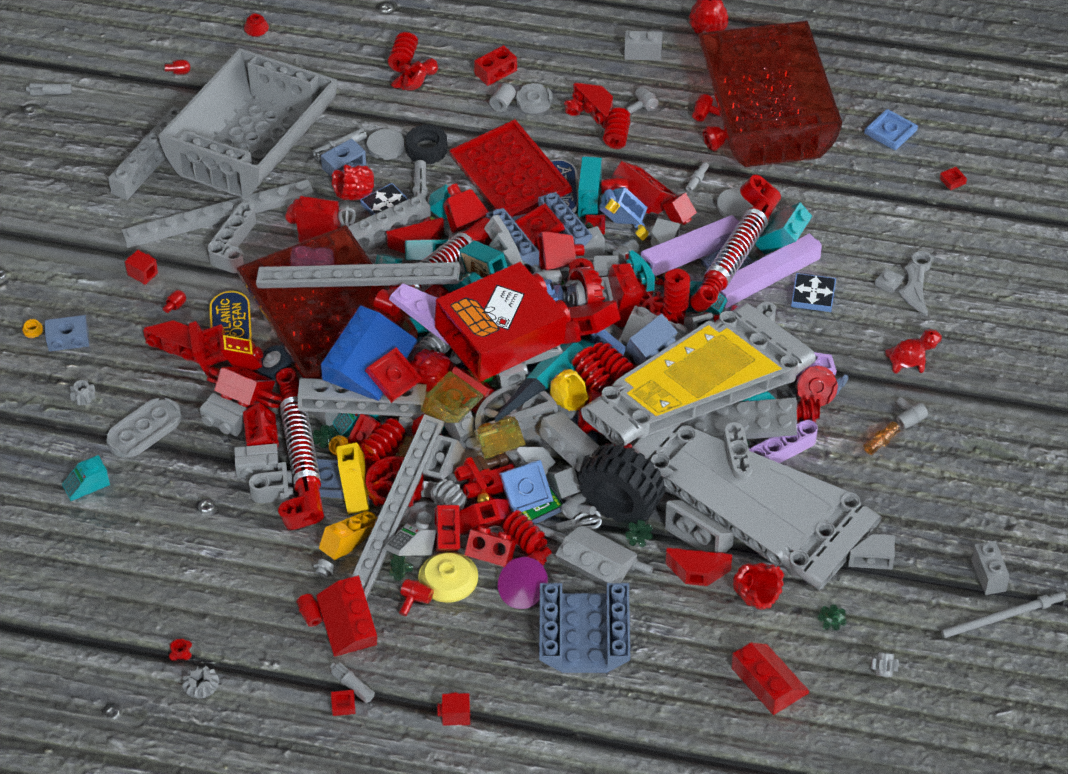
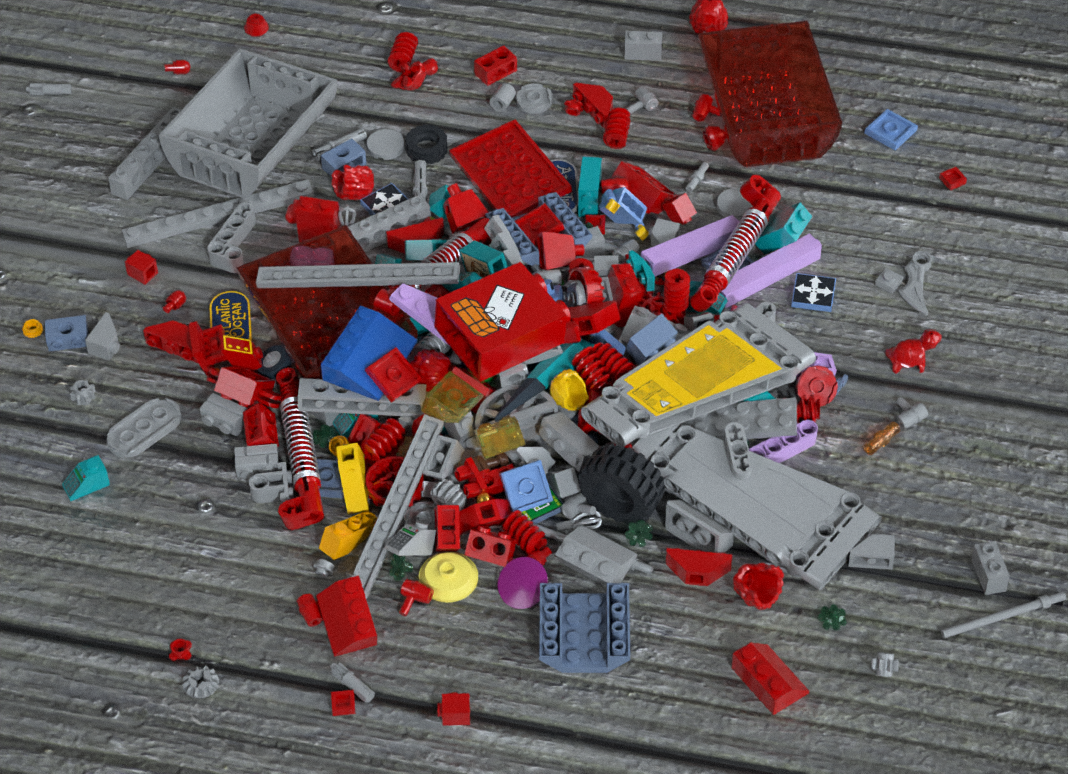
(103, 339): none -> light grey slope

